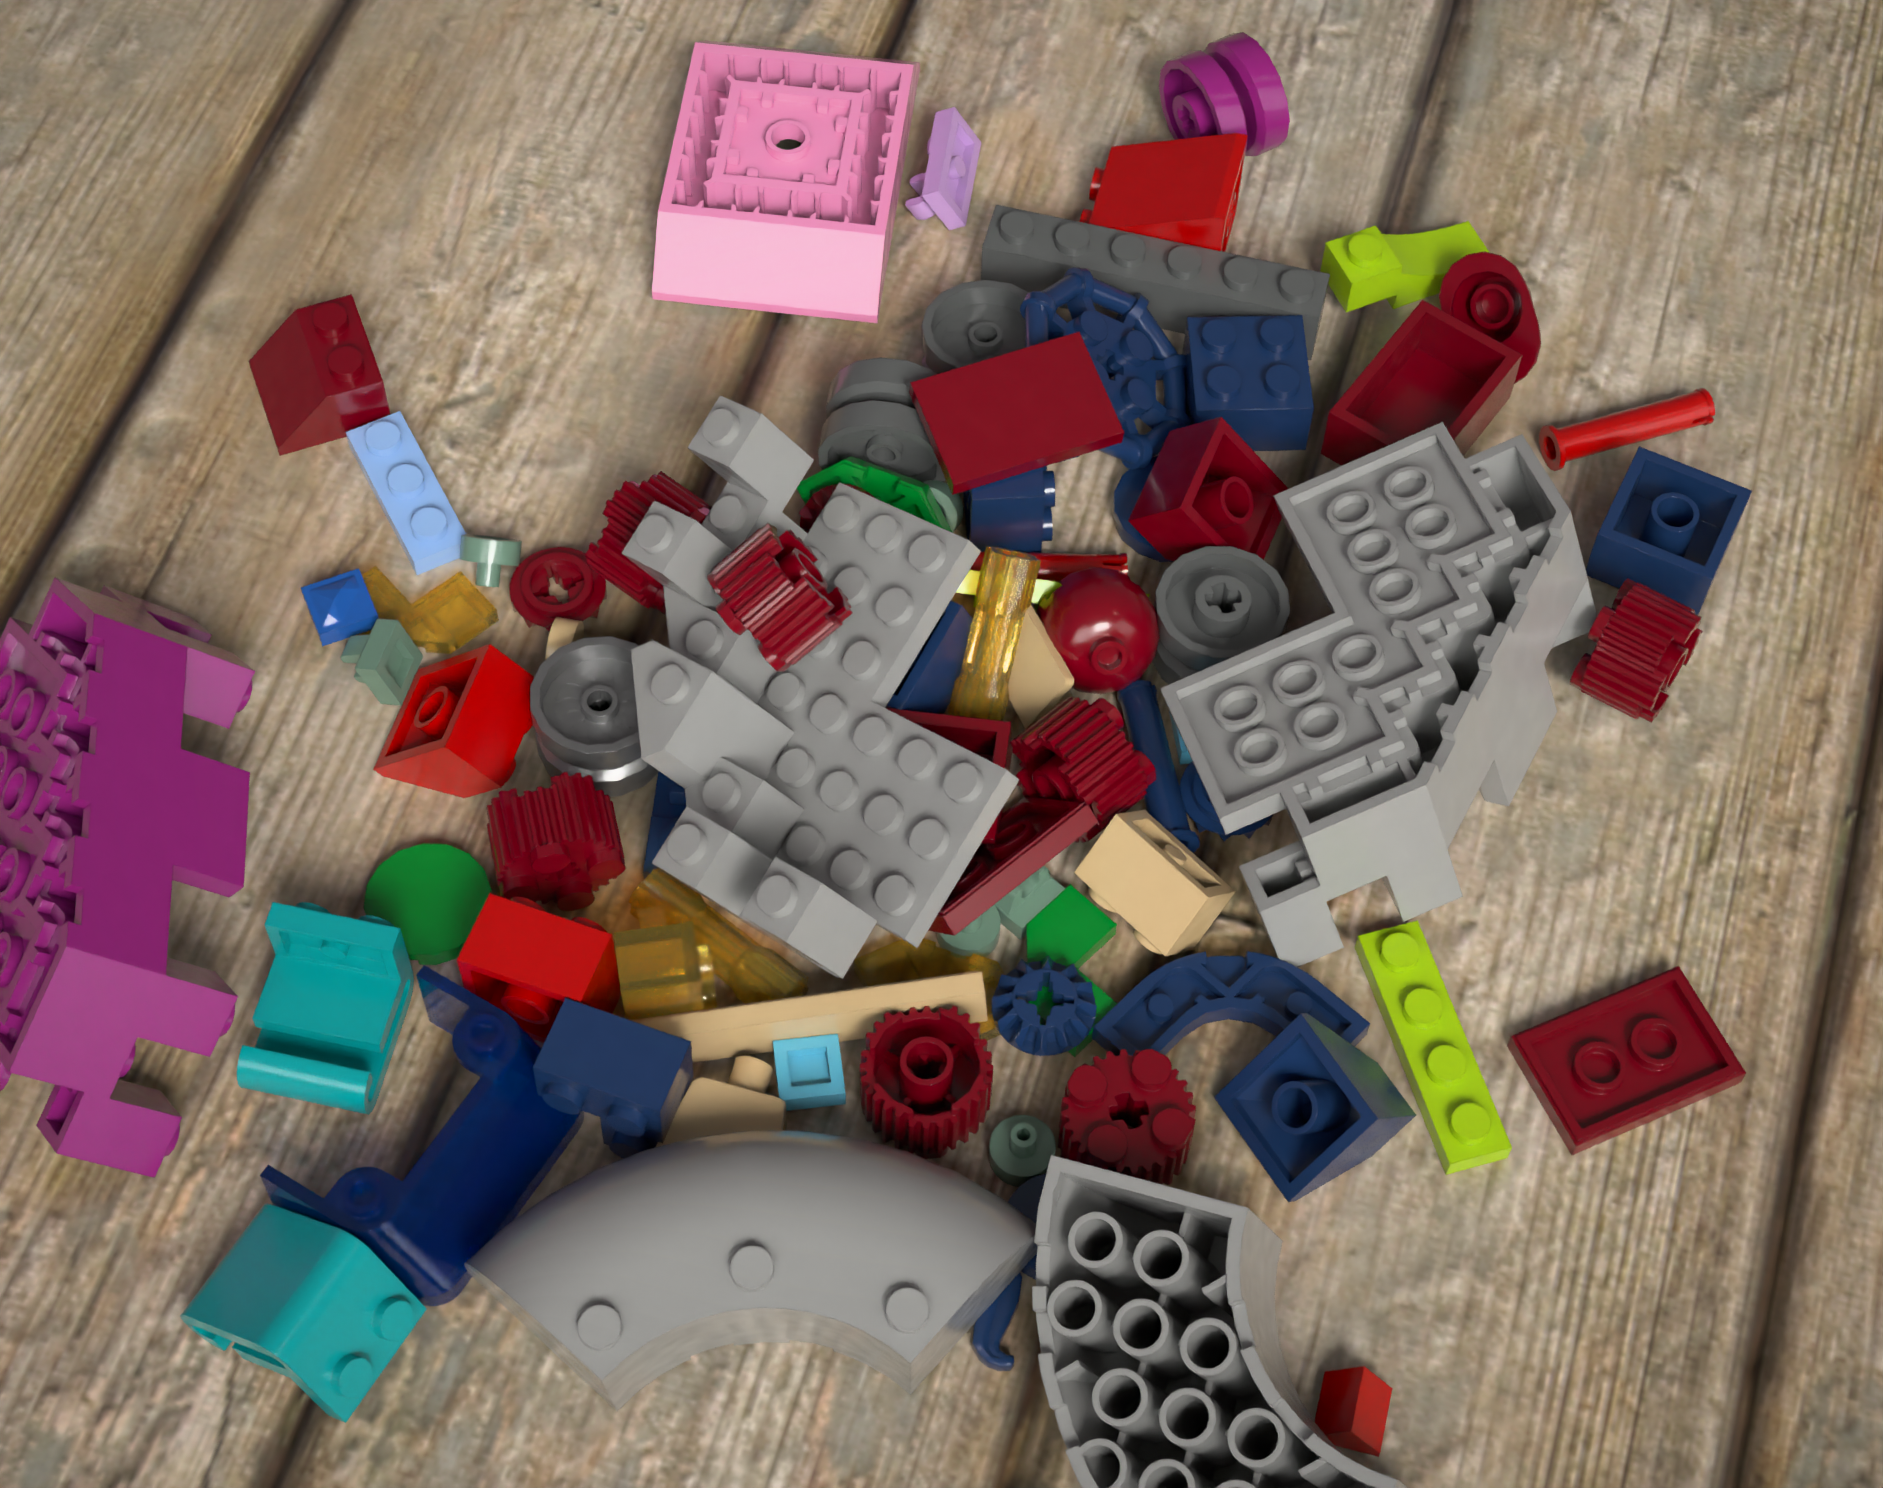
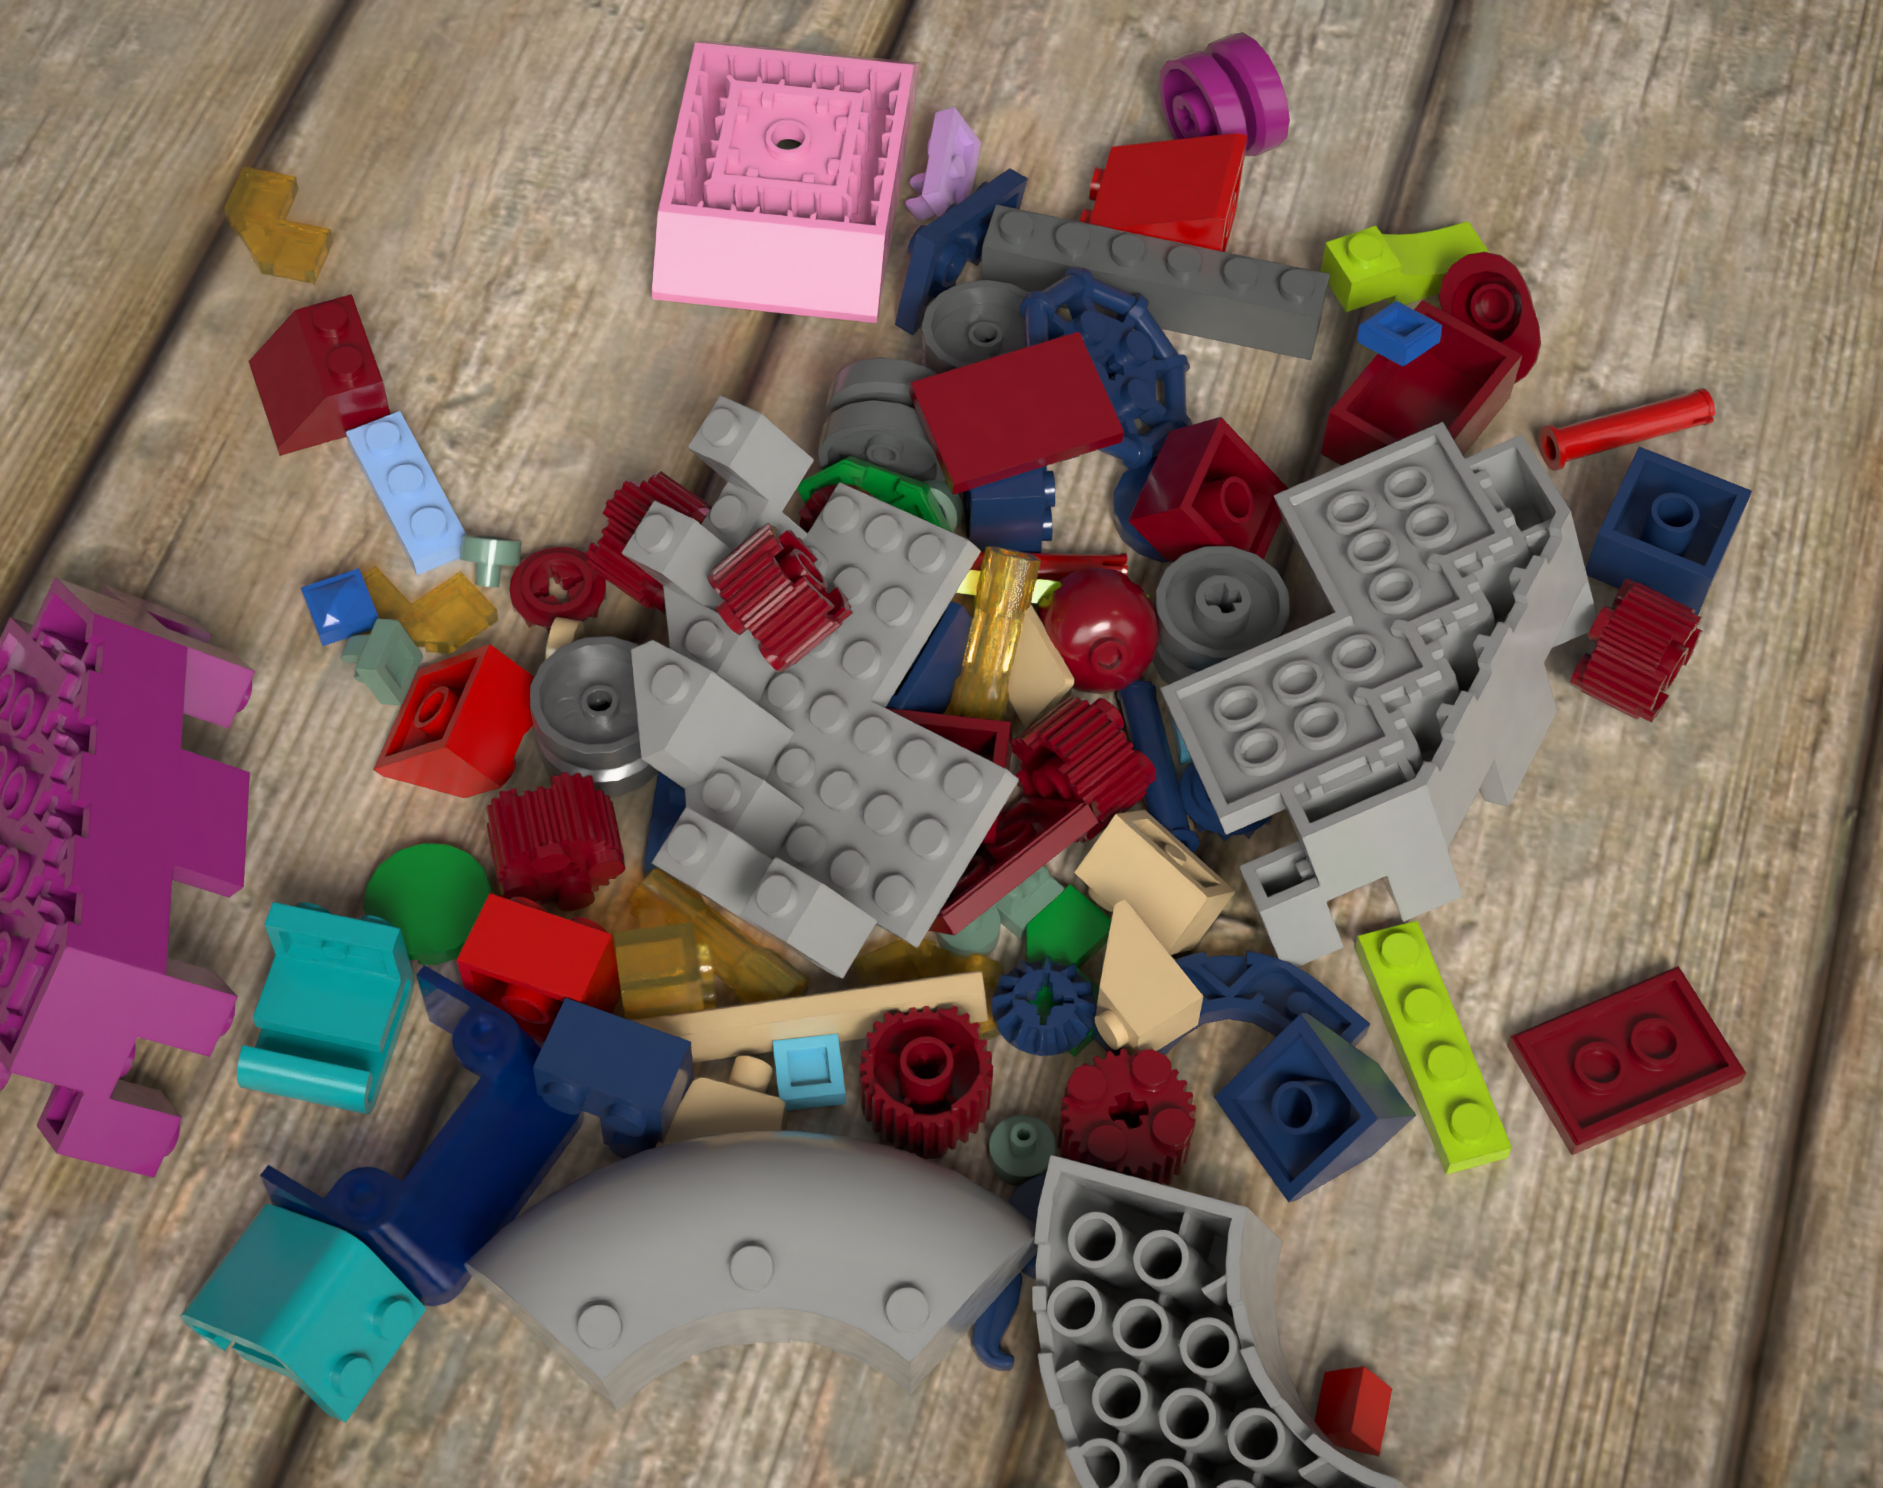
(277, 246): none -> clear yellow tile
(947, 243): none -> dark blue wing
(1142, 989): none -> tan slope
(1252, 377): dark blue brick -> none
(1399, 333): none -> blue tile

